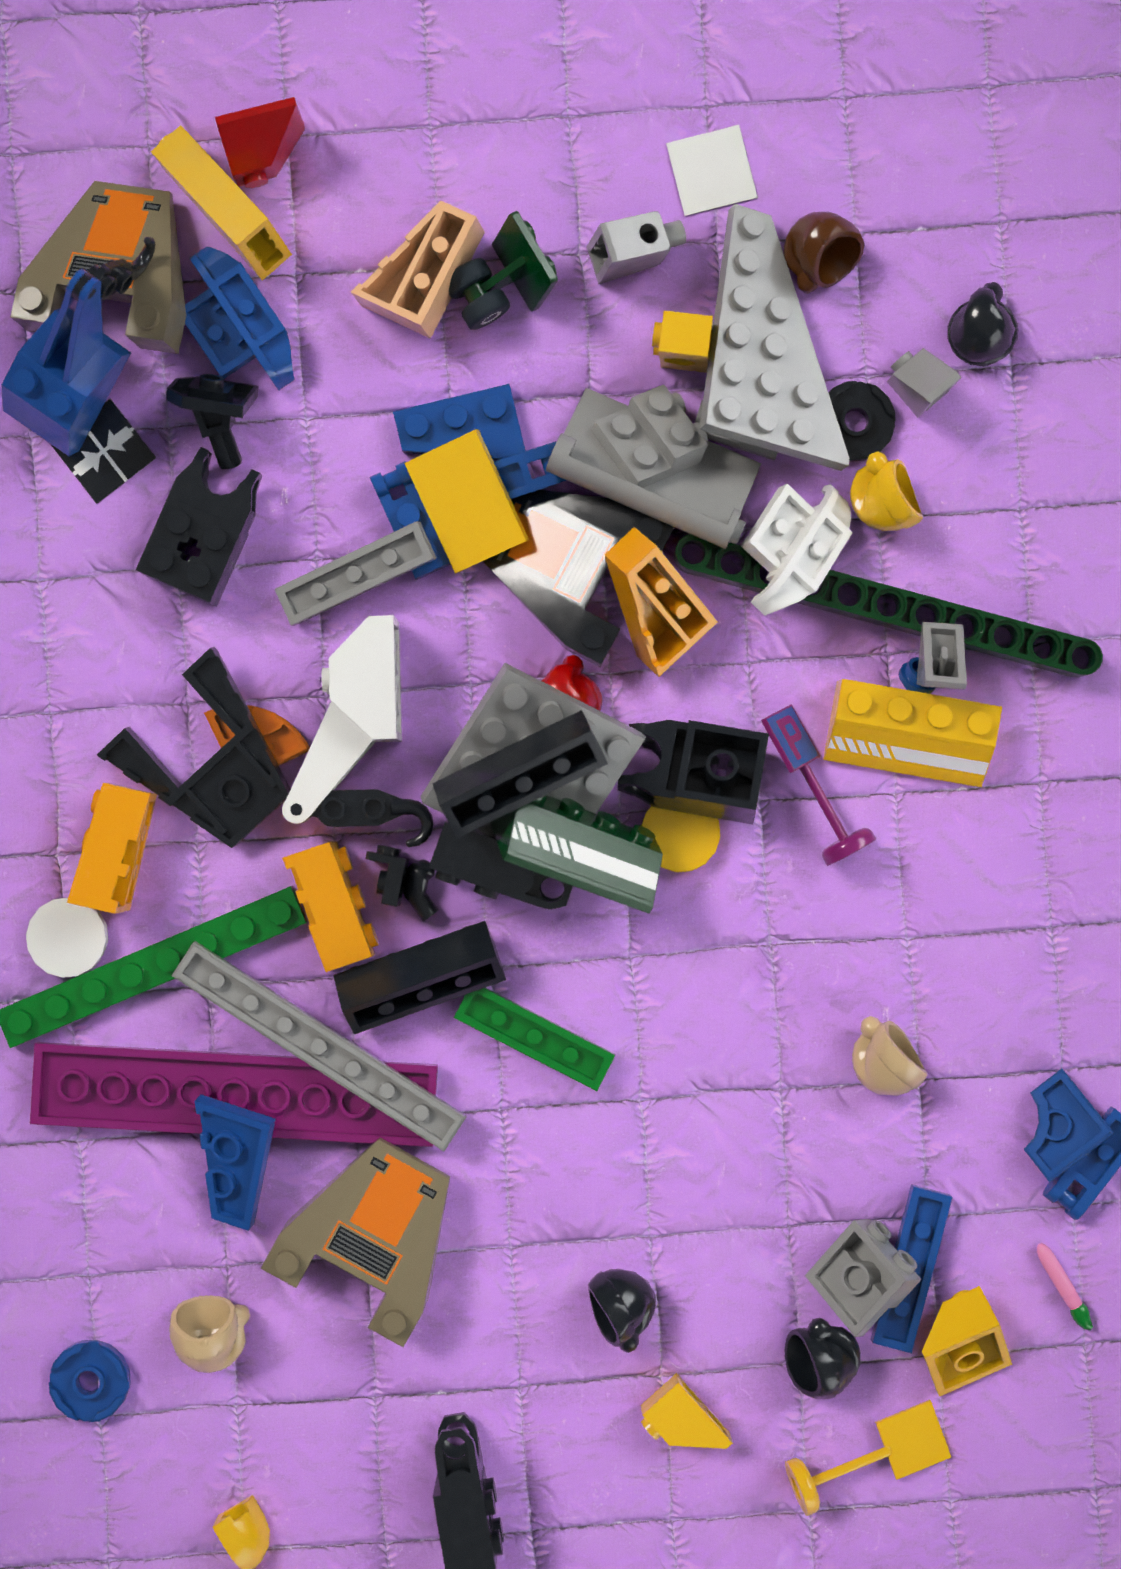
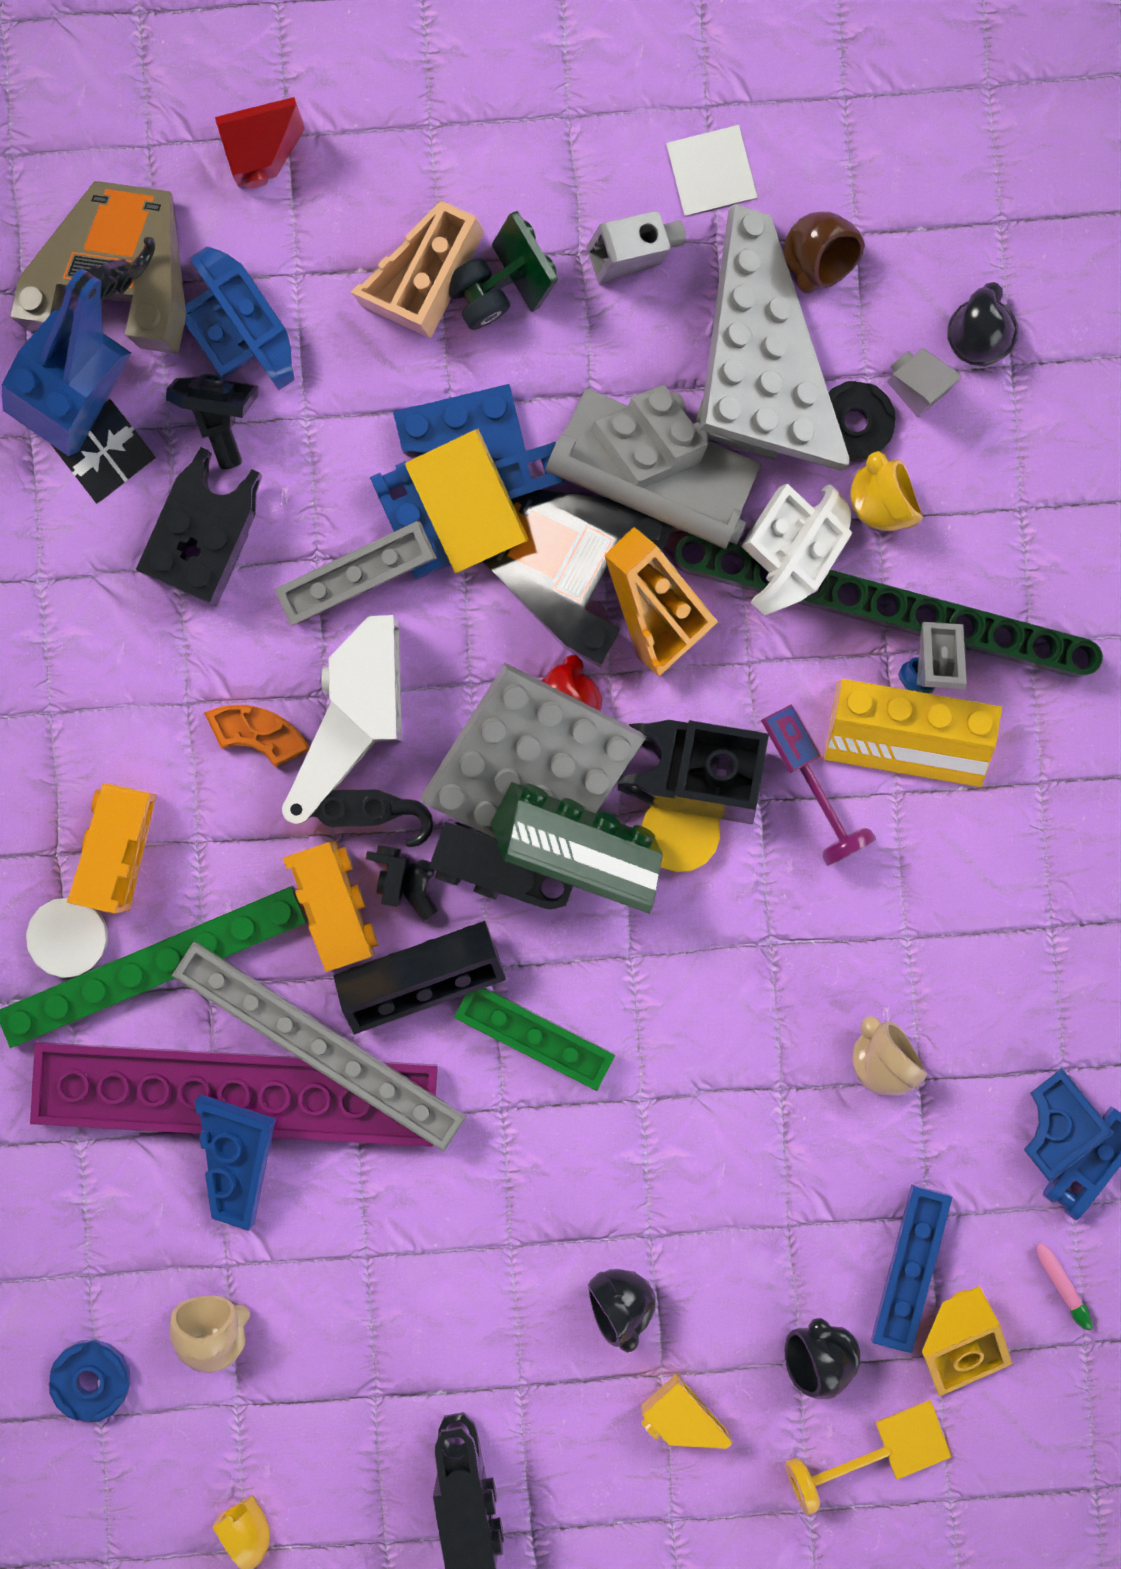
(221, 202): yellow slope -> none
(235, 785): black wing -> none
(377, 1224): dark tan wedge -> none
(519, 774): black brick -> none
(683, 341): yellow brick -> none
(863, 1275): light grey plate -> none

